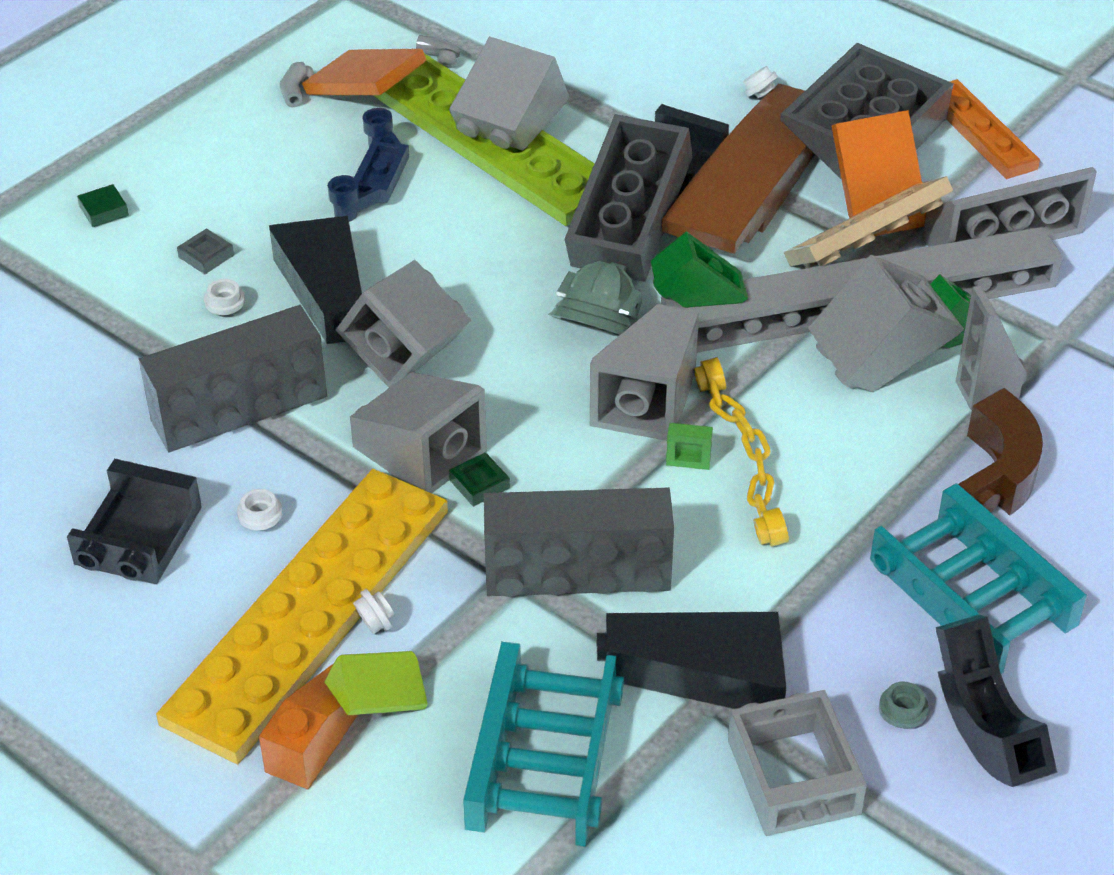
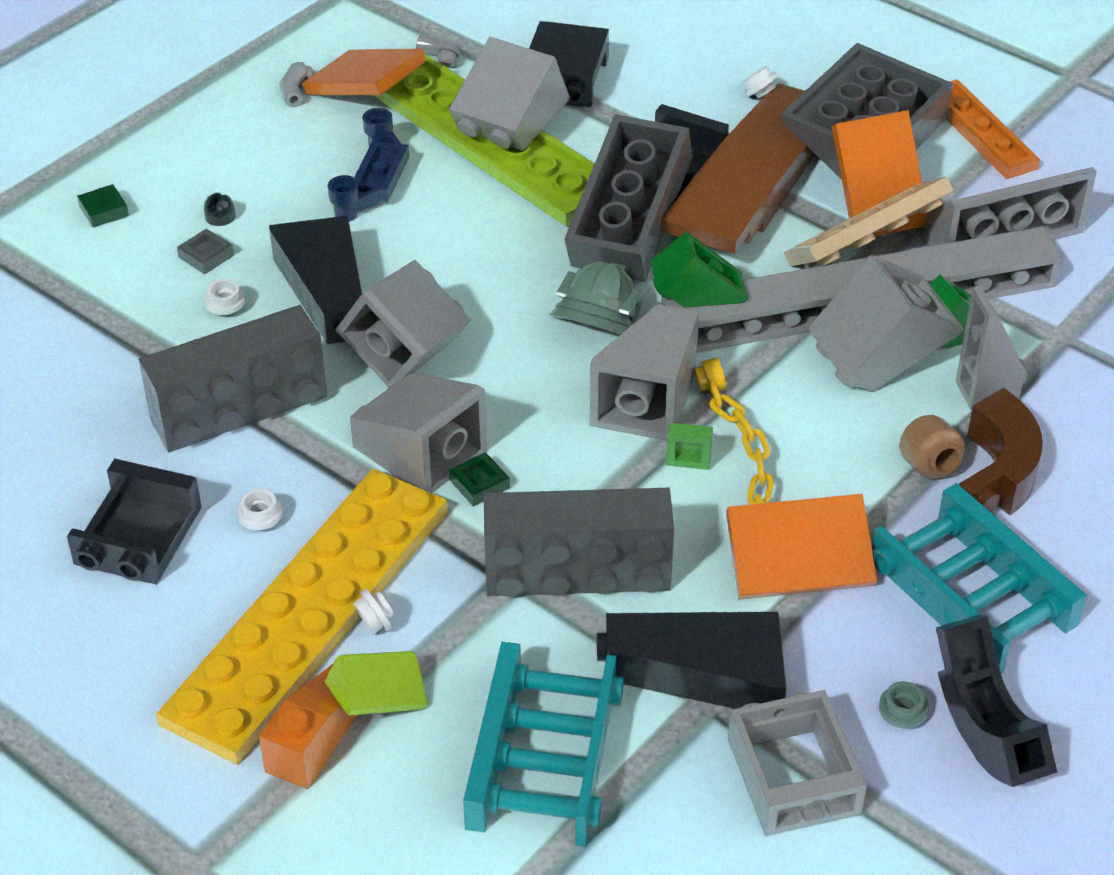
(219, 209): none -> black hinge
(578, 55): none -> black panel
(800, 546): none -> orange tile
(932, 446): none -> medium nougat head

